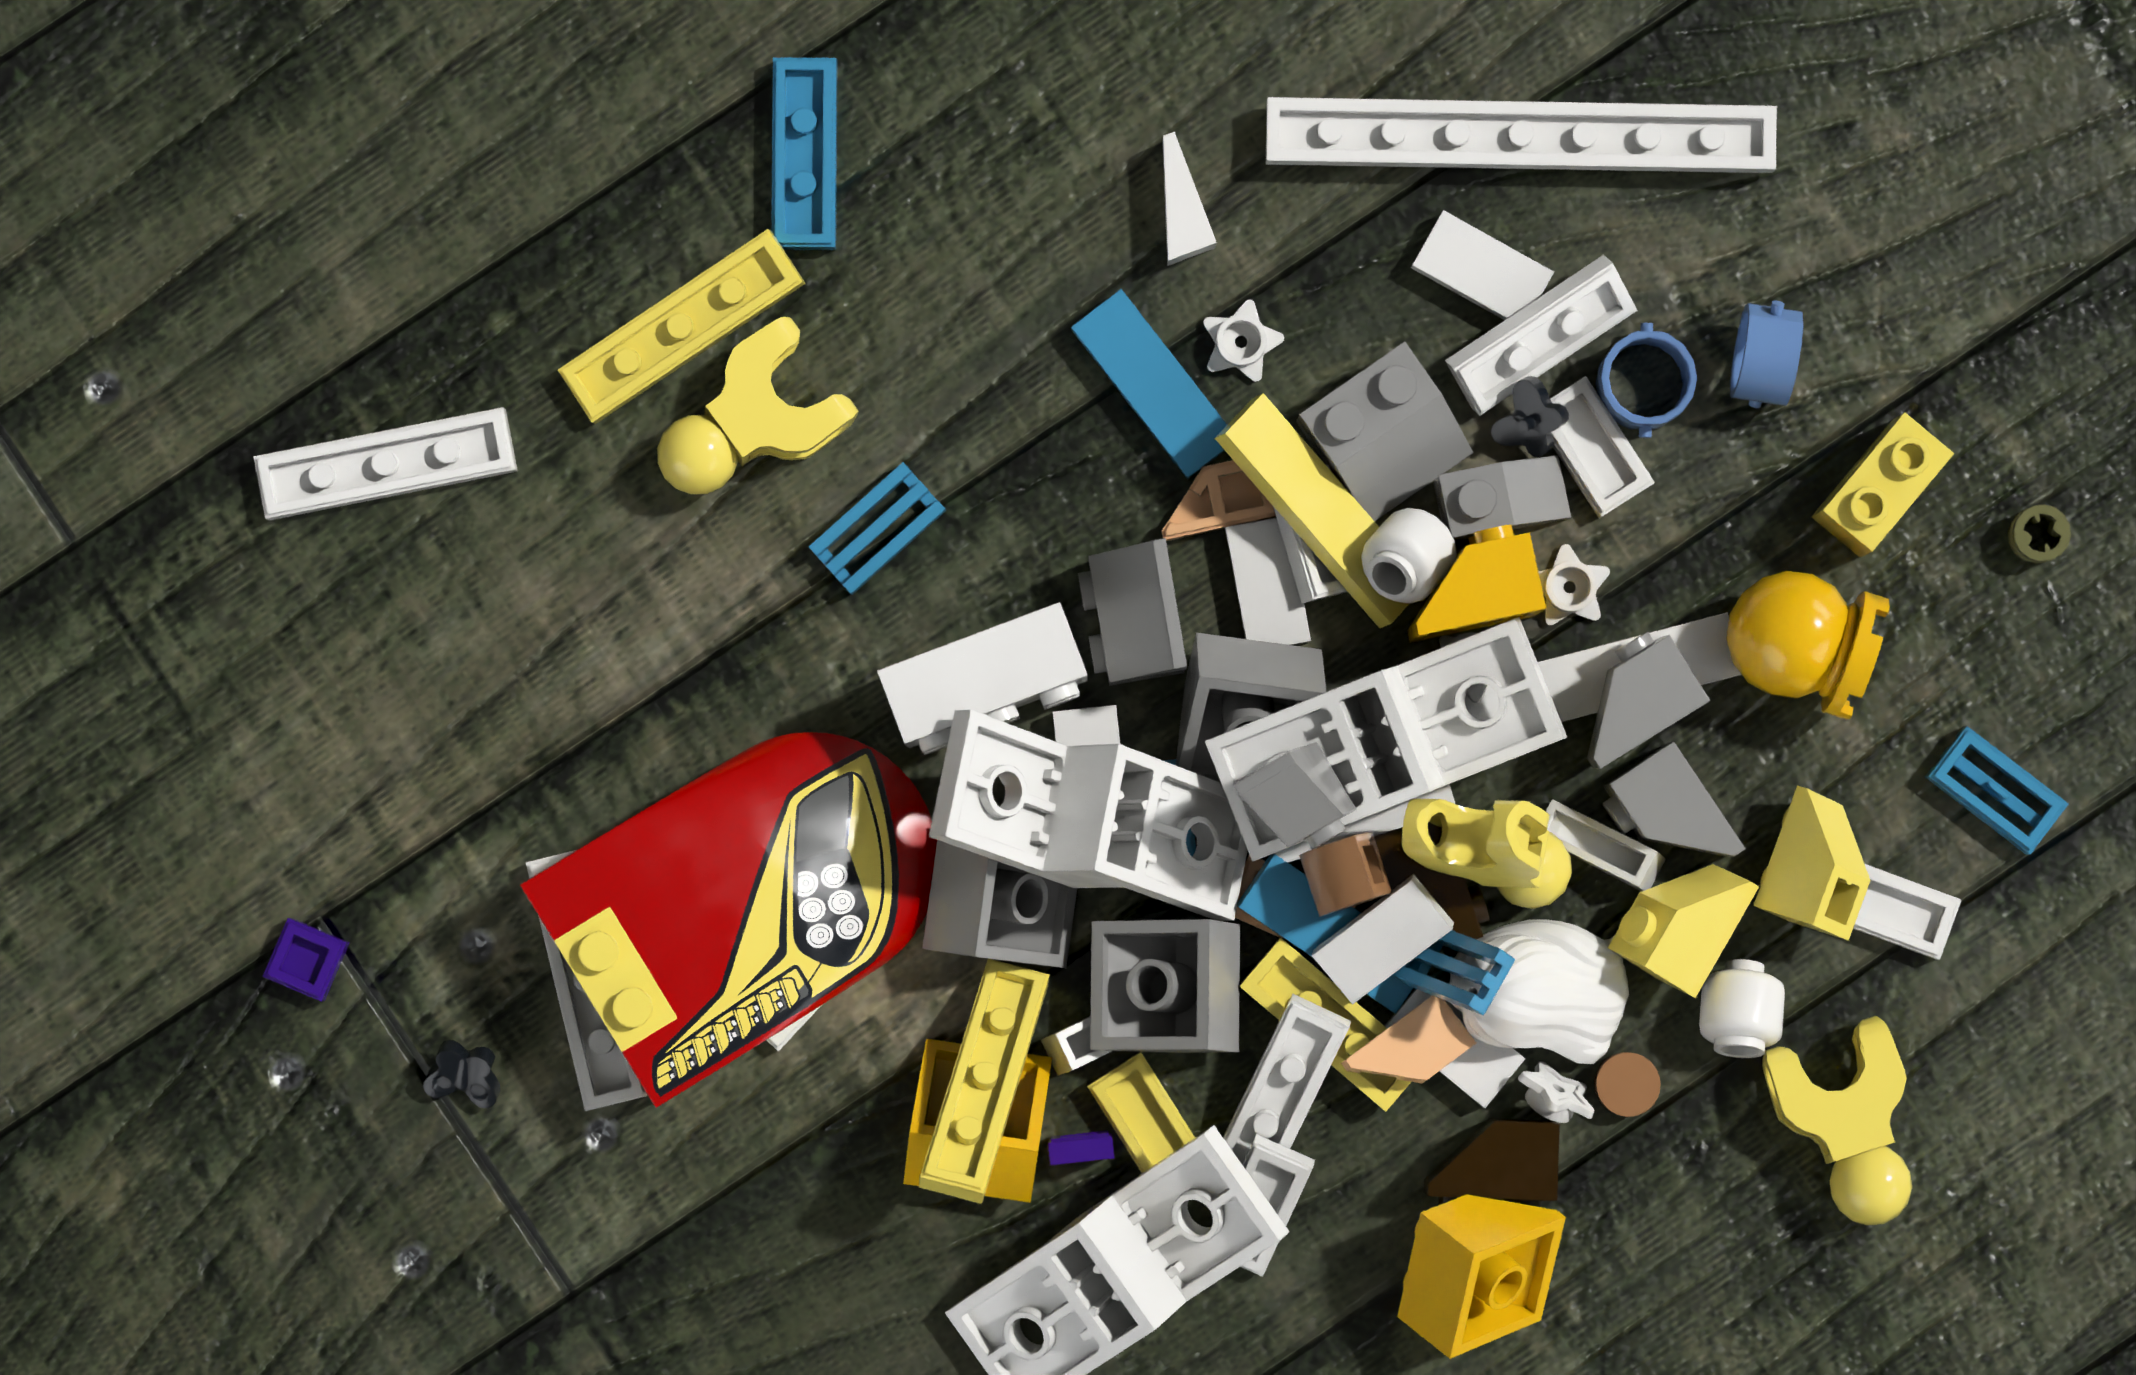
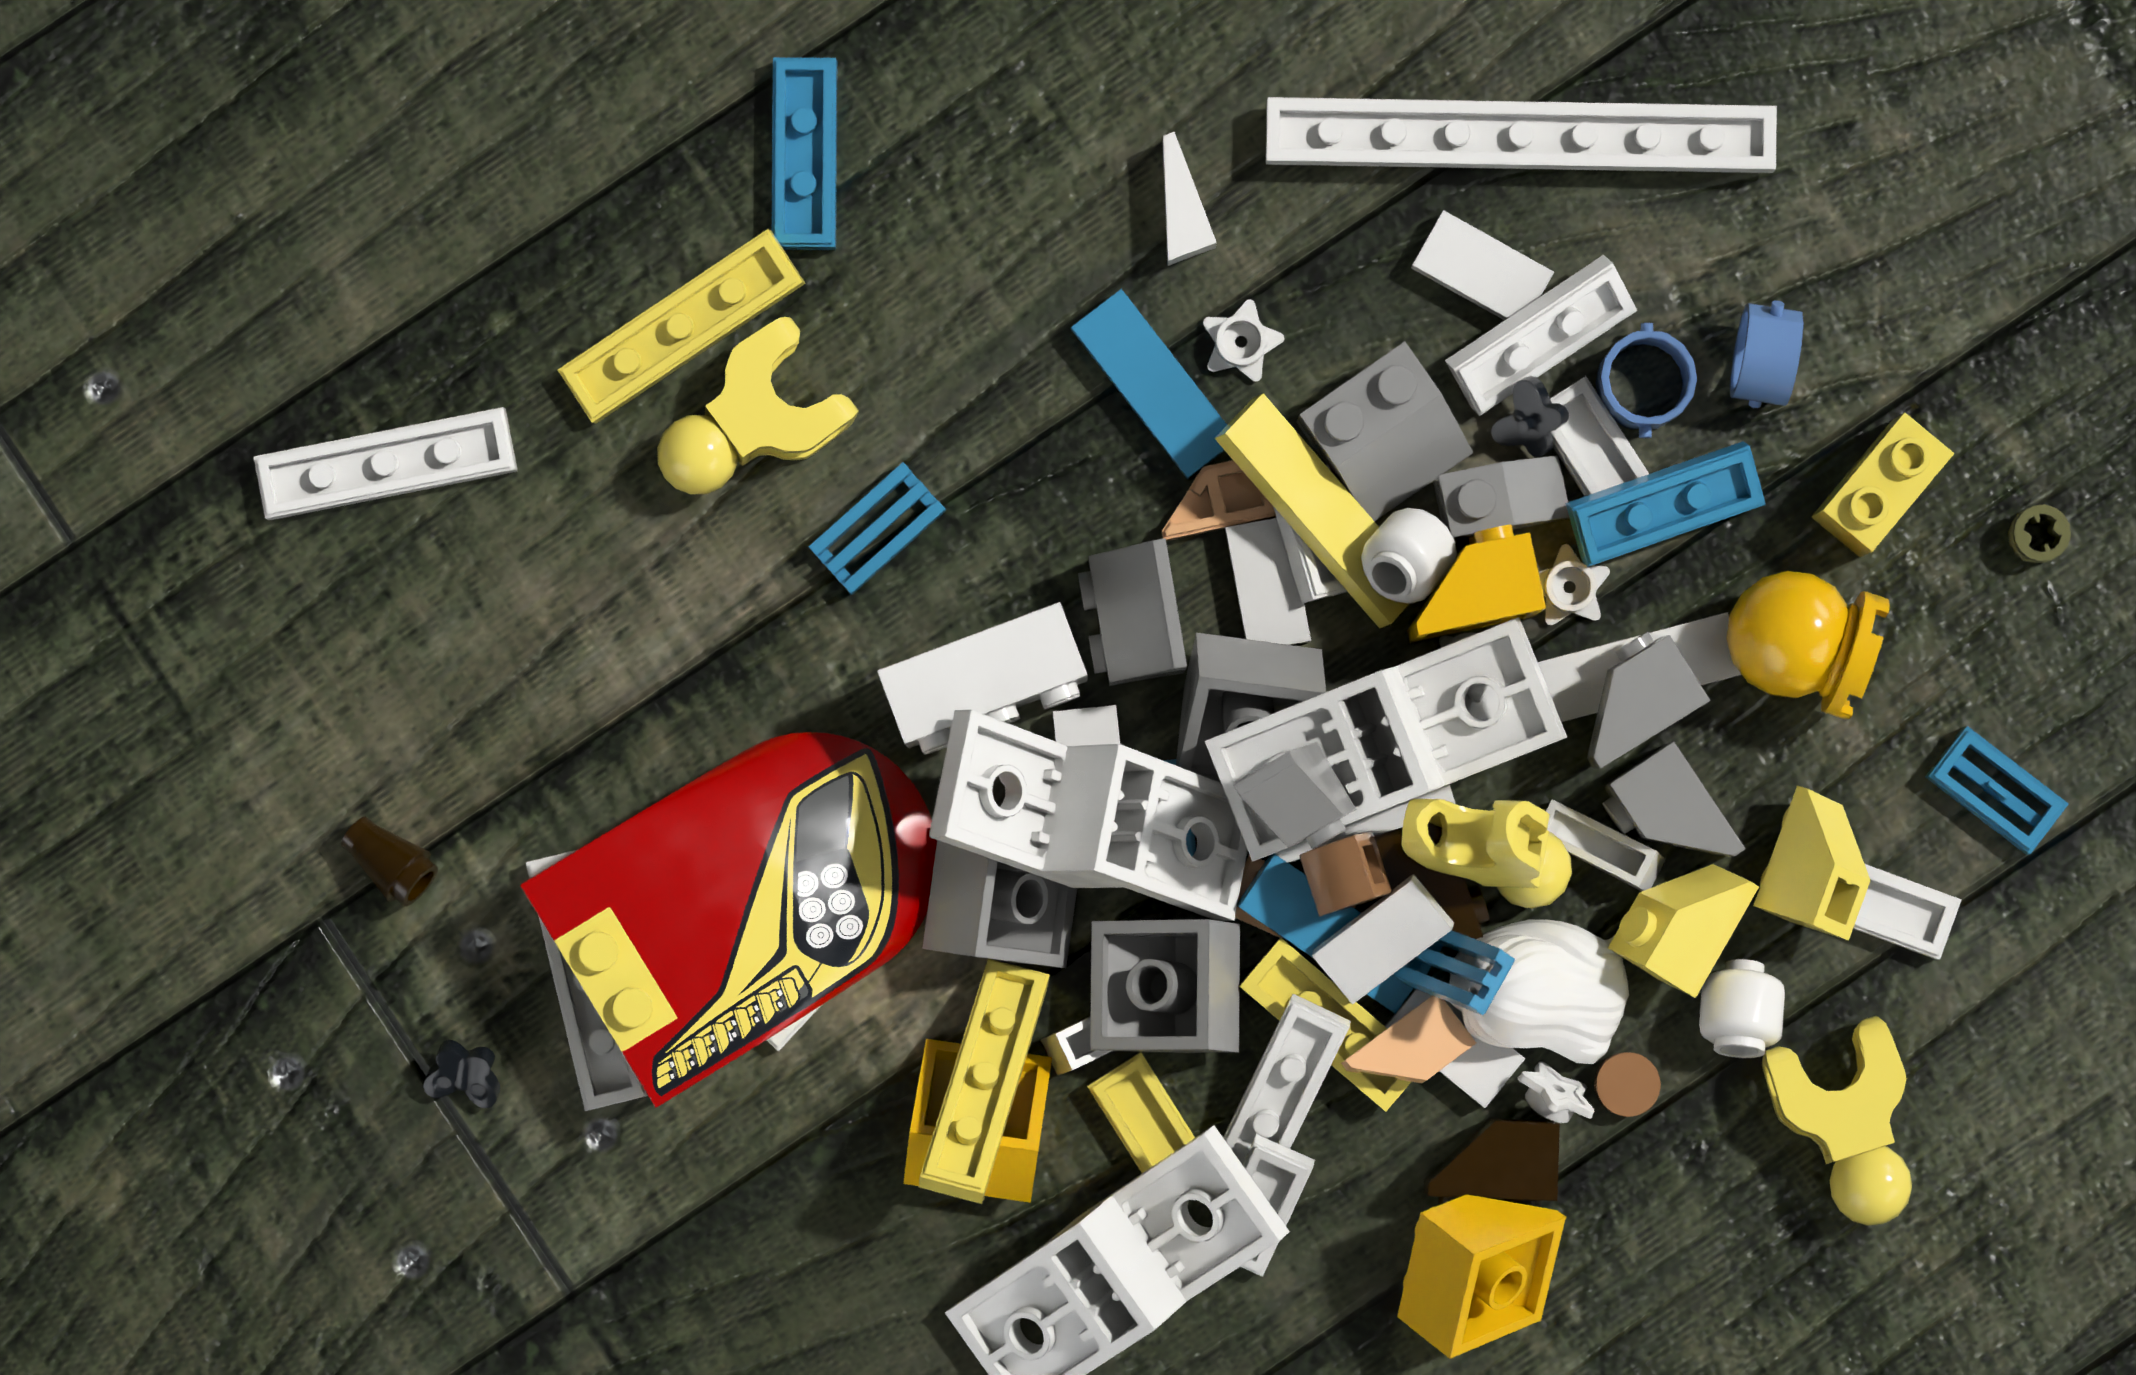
(306, 959): dark purple tile -> none
(391, 862): none -> dark brown cone
(1080, 1147): dark purple tile -> none
(1665, 503): none -> dark azure tile

